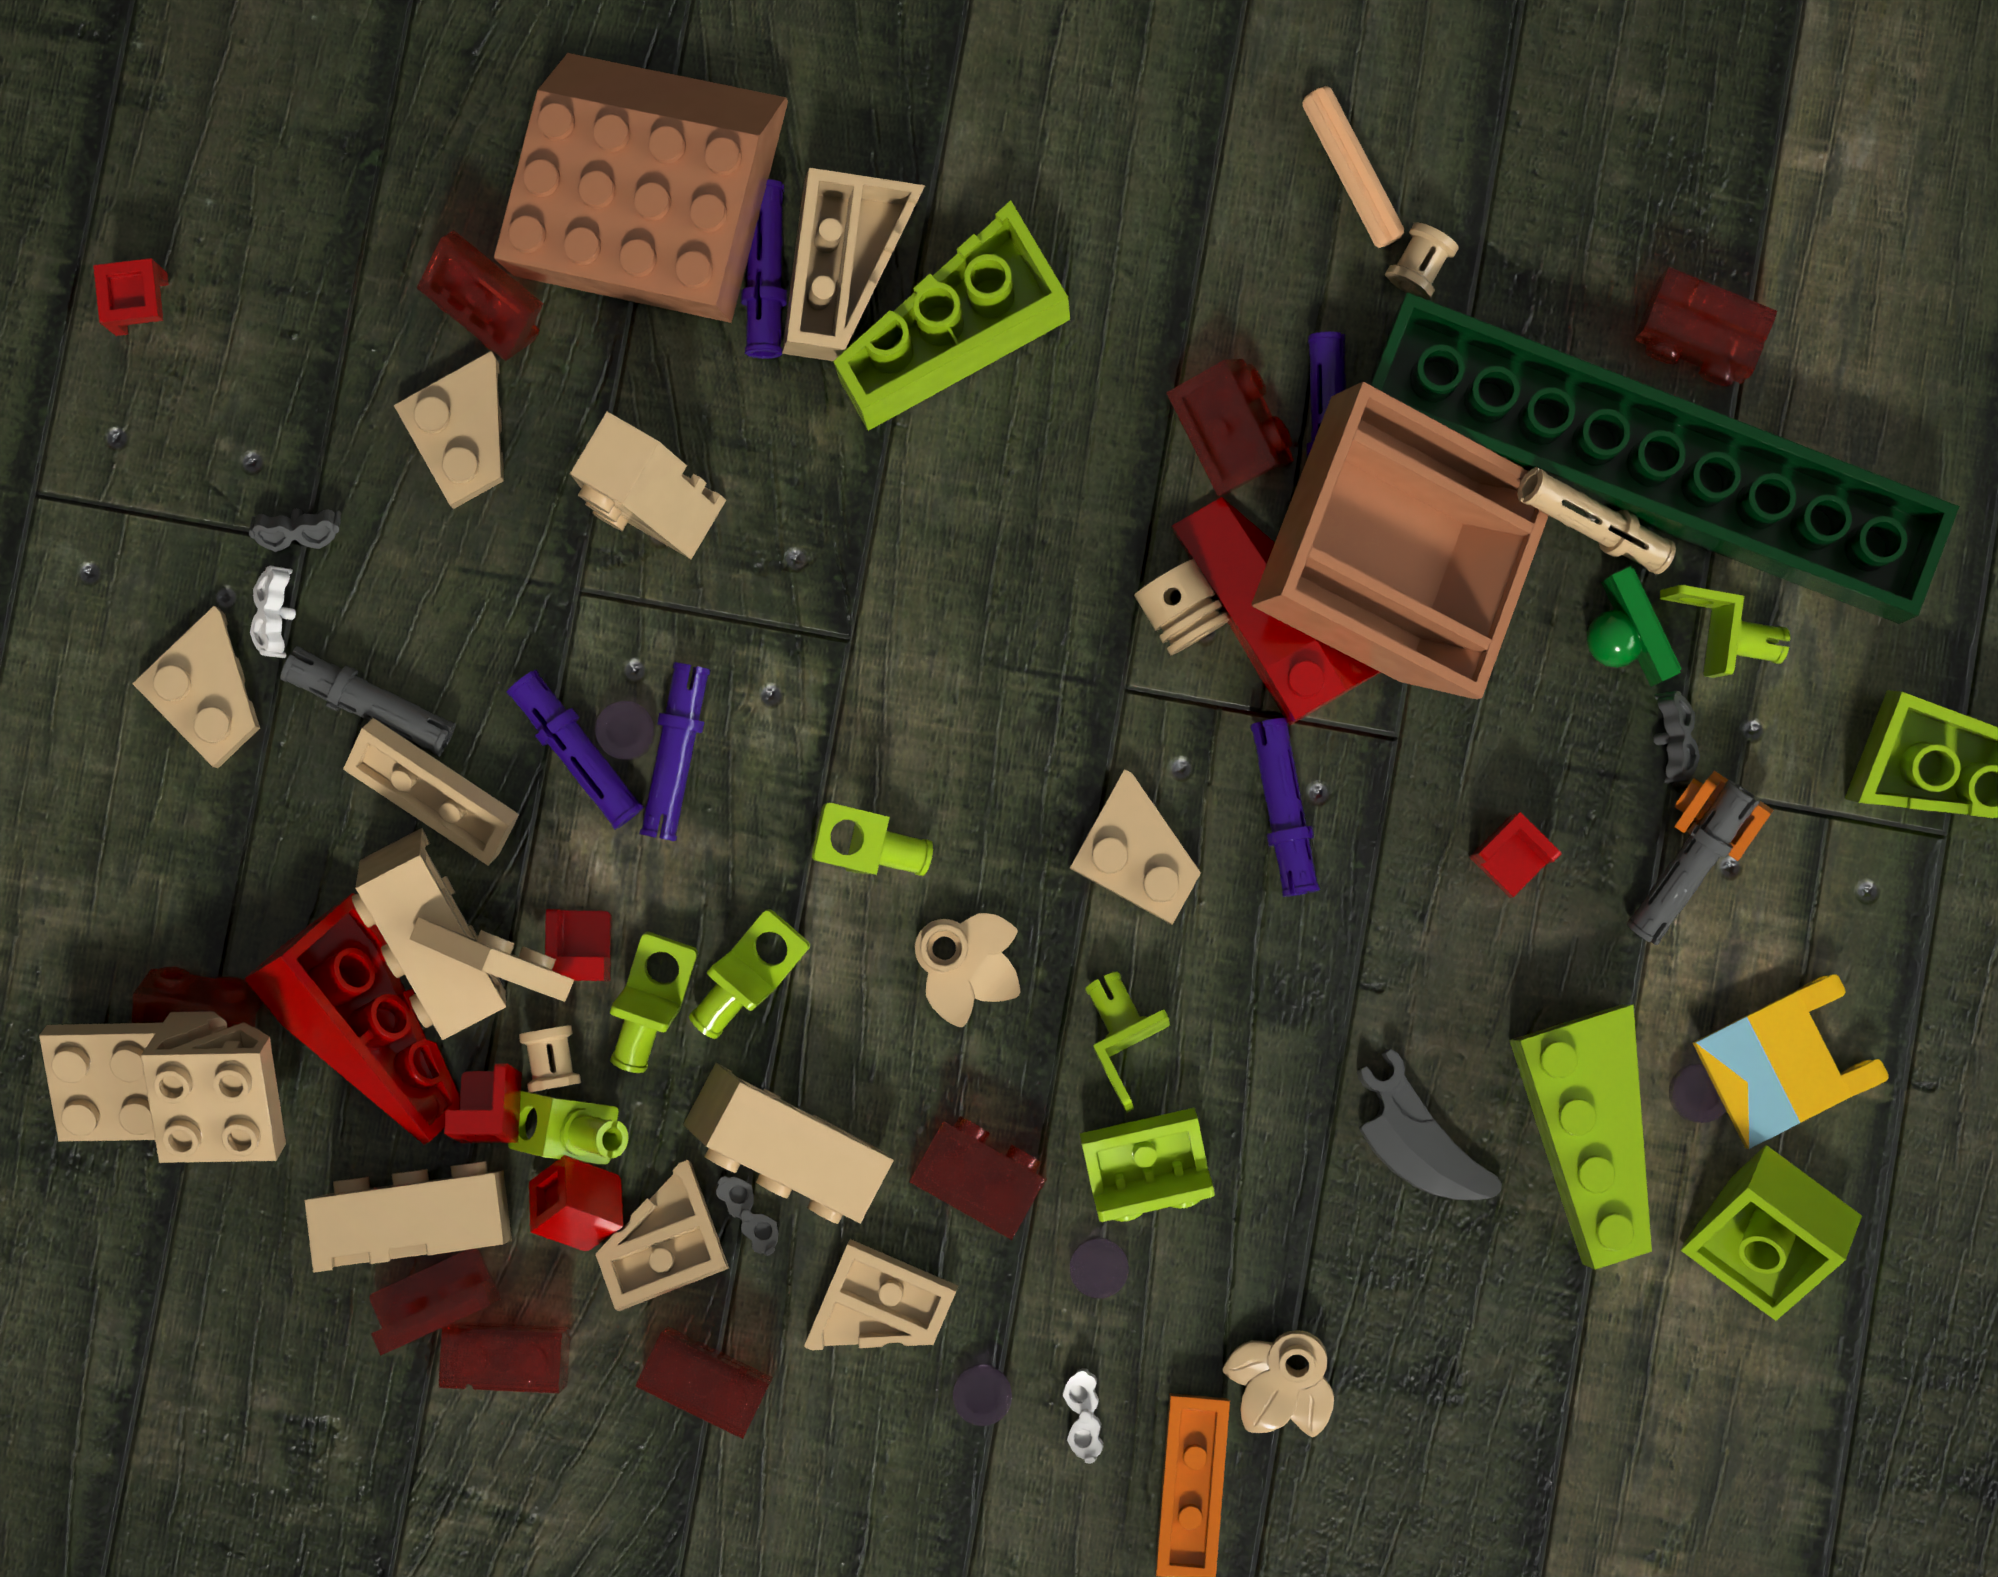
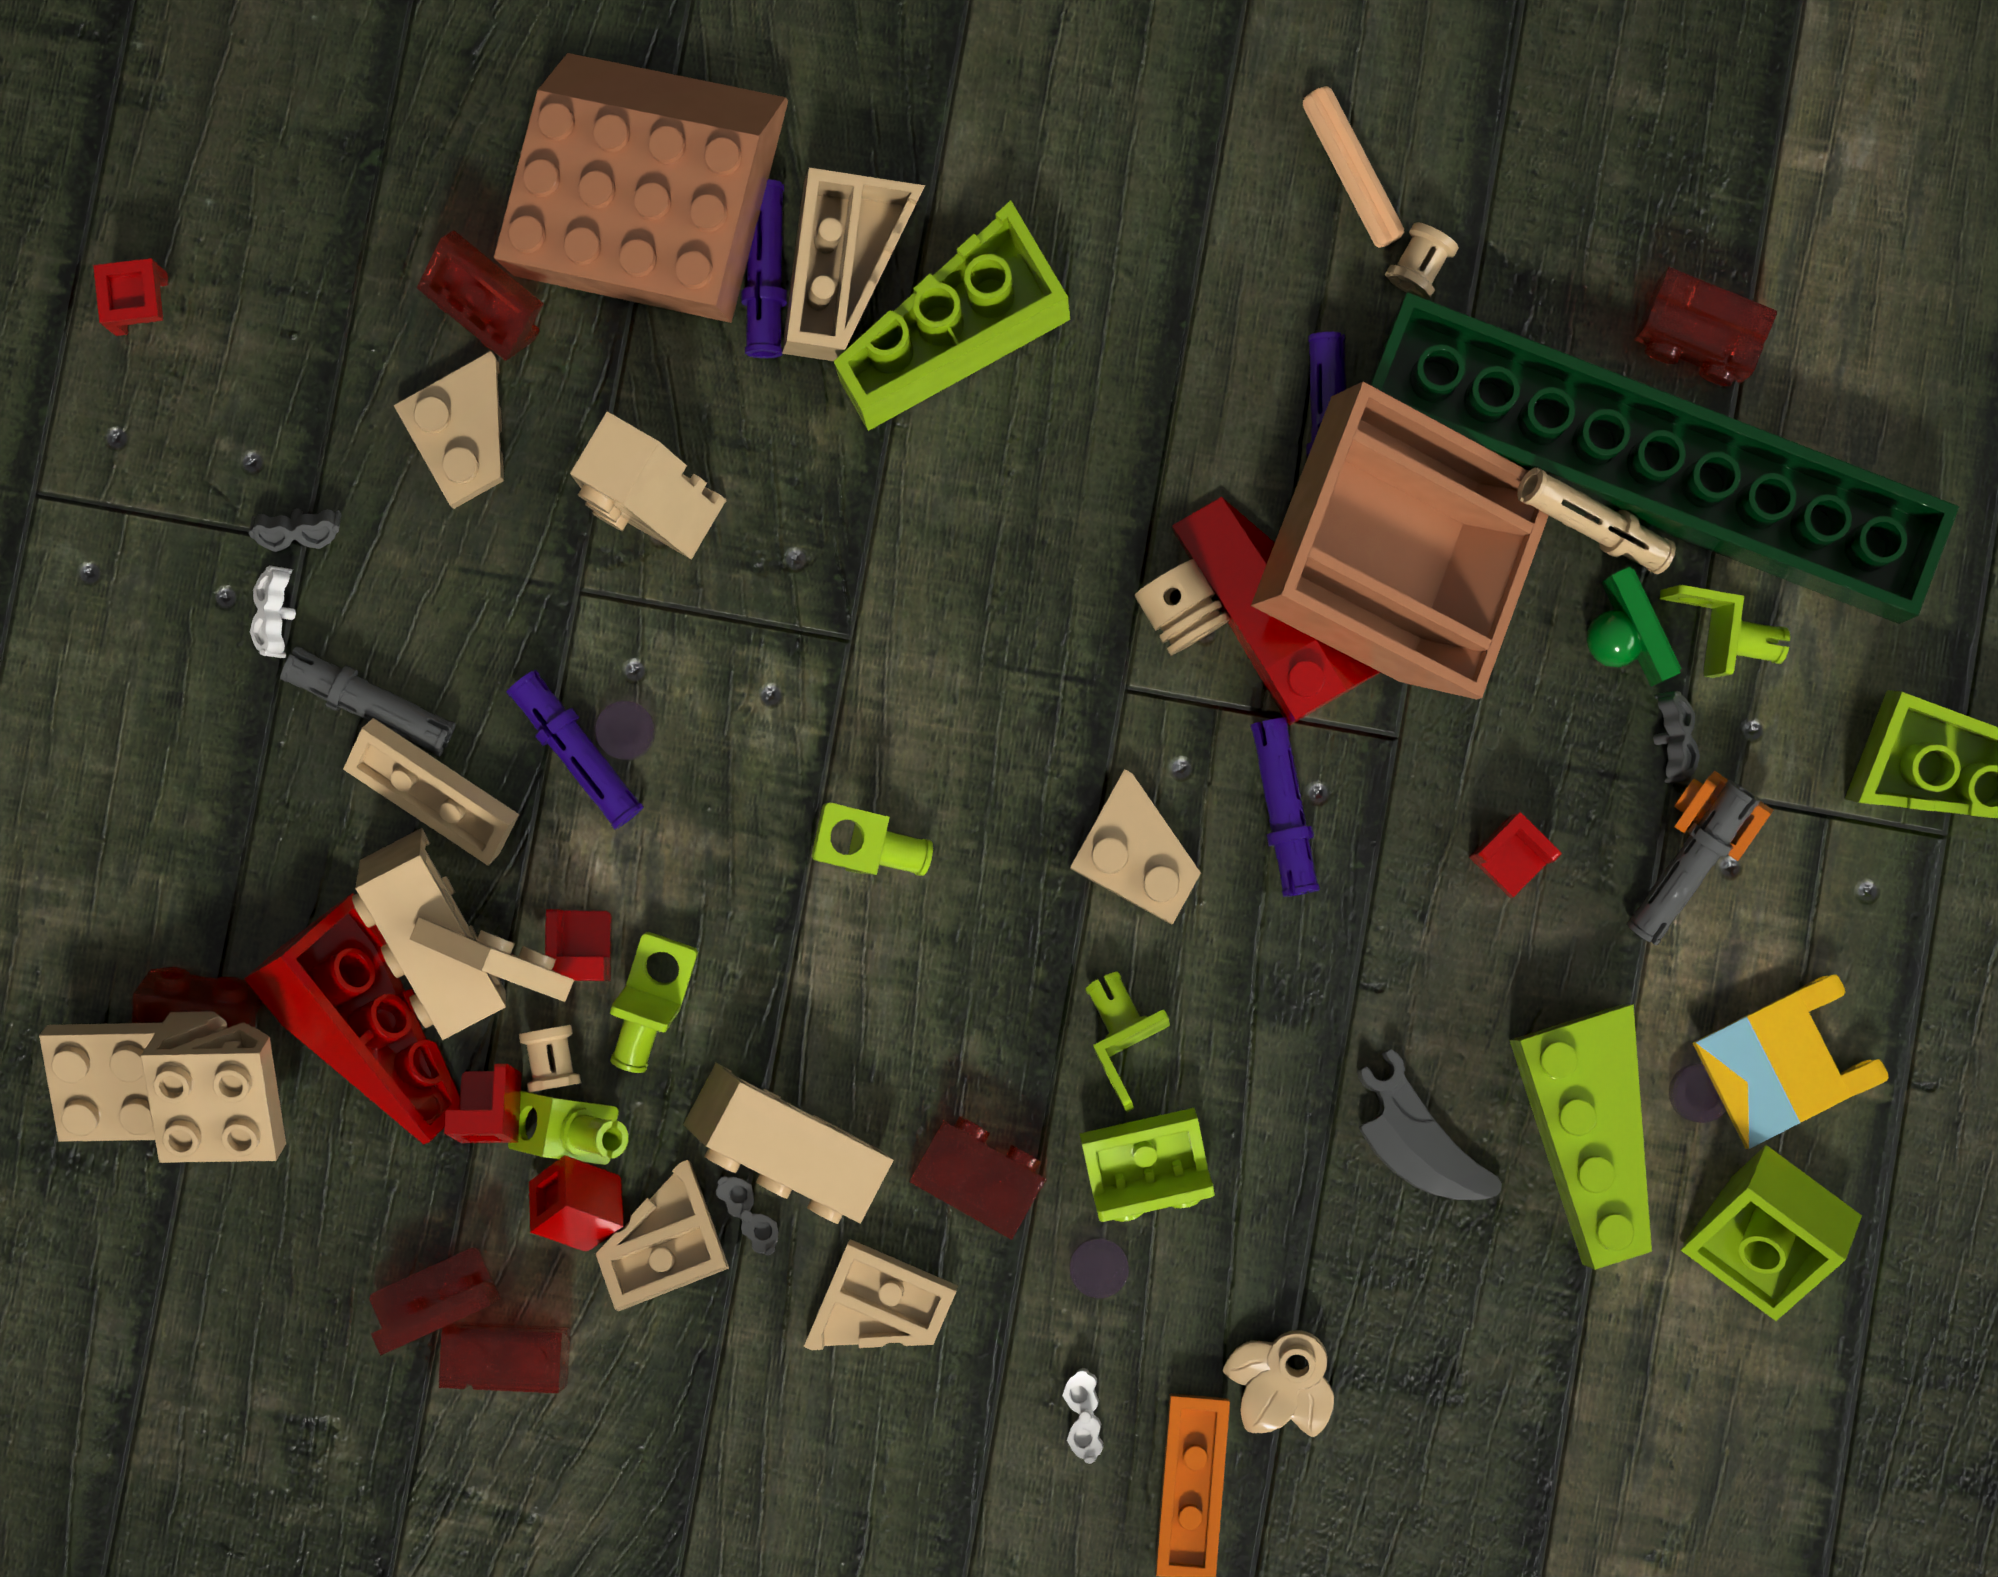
(203, 690): tan wing -> none
(408, 1217): tan wedge -> none
(675, 750): dark purple pin -> none
(704, 1382): clear red brick -> none
(744, 977): lime bracket -> none
(974, 971): tan plate -> none
(982, 1394): clear purple tile -> none
(1231, 424): clear red bracket -> none

